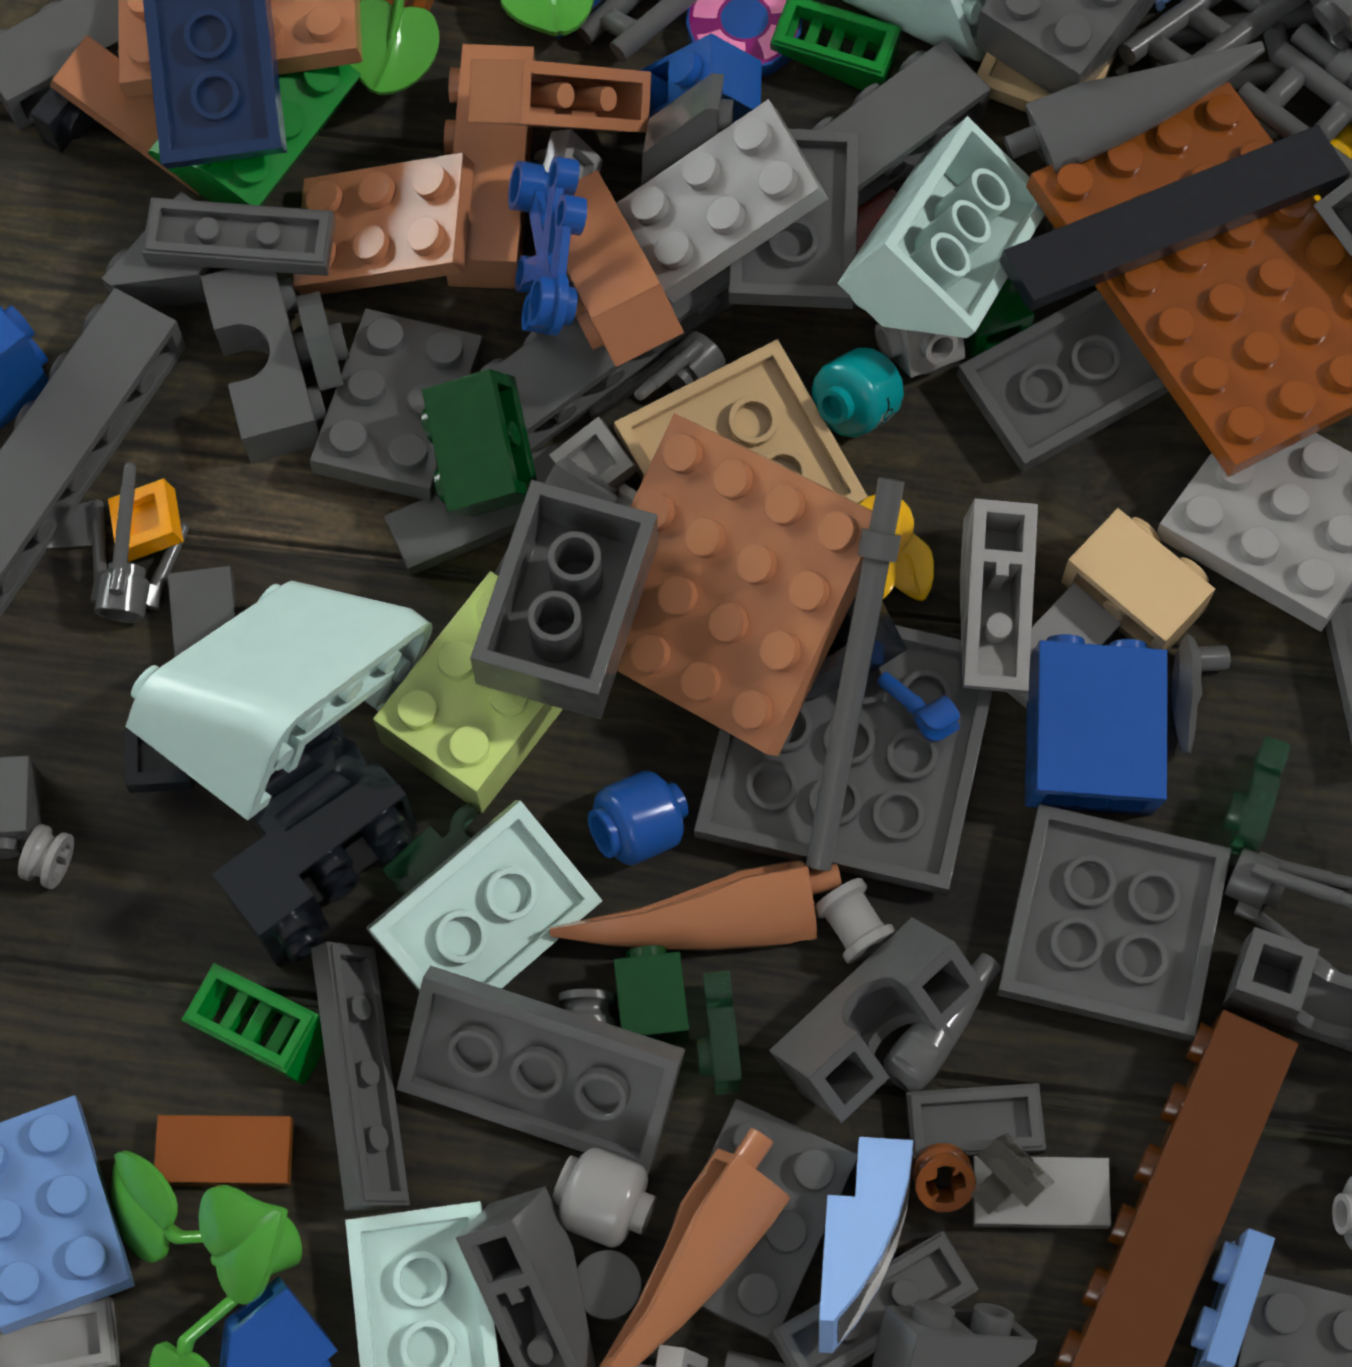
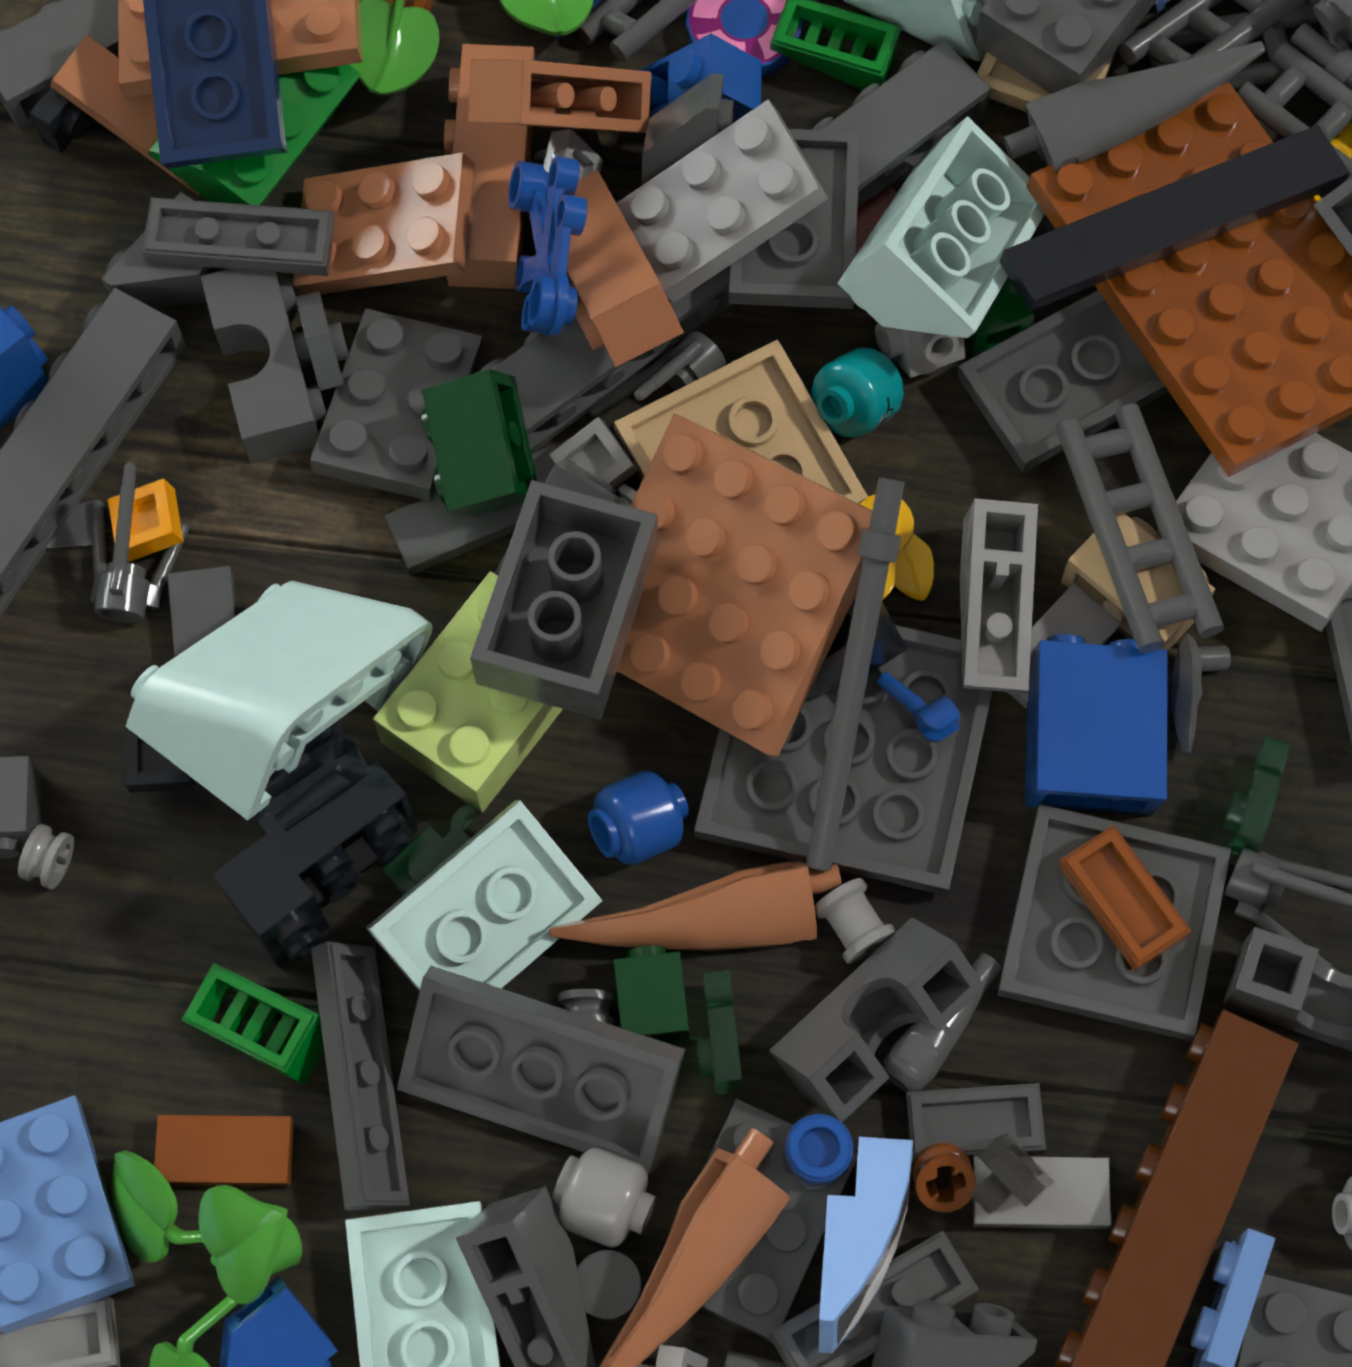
(819, 1149): none -> blue tile
(1124, 898): none -> dark orange tile
(1125, 561): none -> dark grey bar

